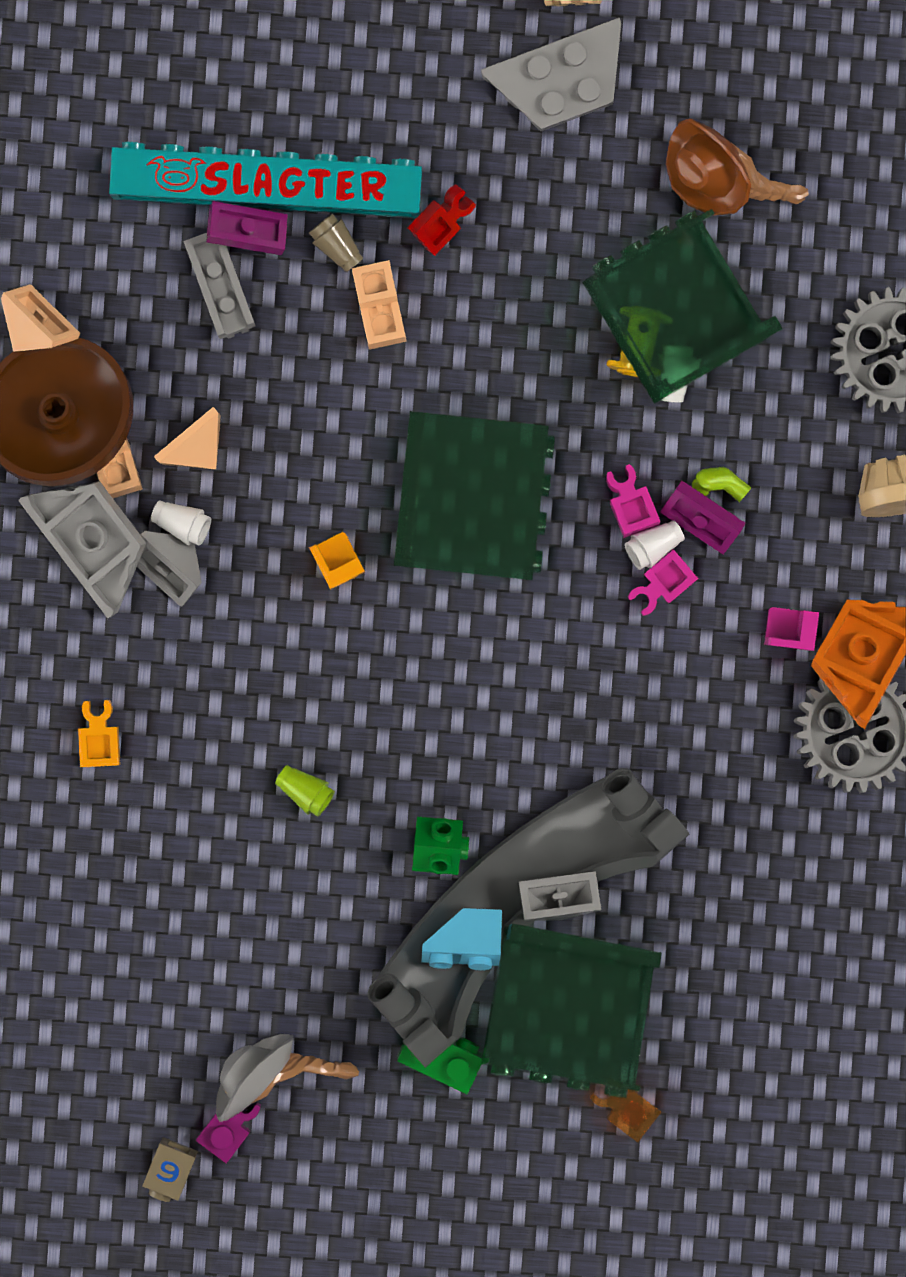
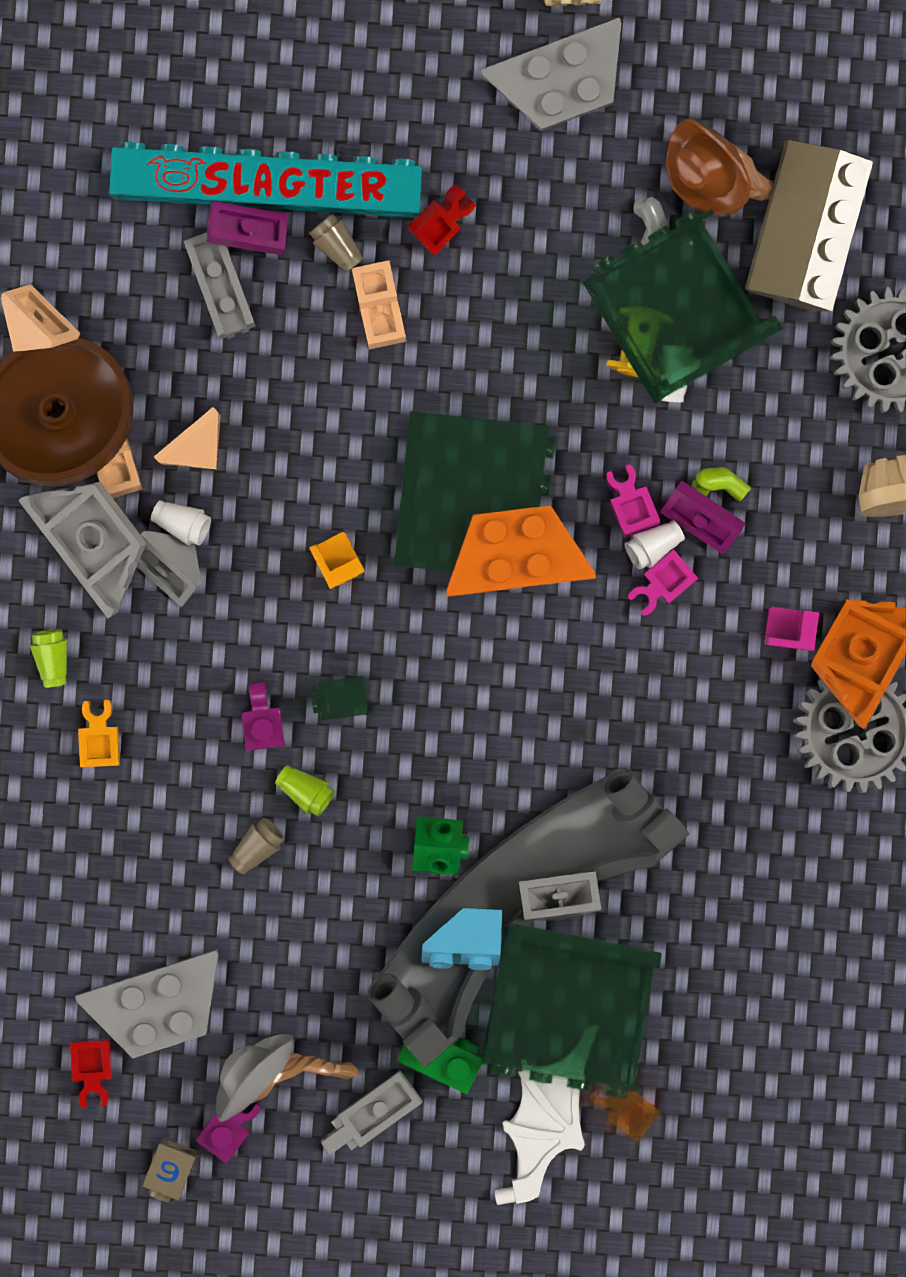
(50, 656): none -> lime cone
(91, 1064): none -> red plate
(156, 1006): none -> light grey wing
(257, 845): none -> dark tan cone
(262, 724): none -> magenta plate
(340, 698): none -> clear green brick
(372, 1113): none -> light grey hinge
(517, 552): none -> orange wing
(540, 1130): none -> white animal
(652, 214): none -> light grey arm
(808, 225): none -> dark tan slope

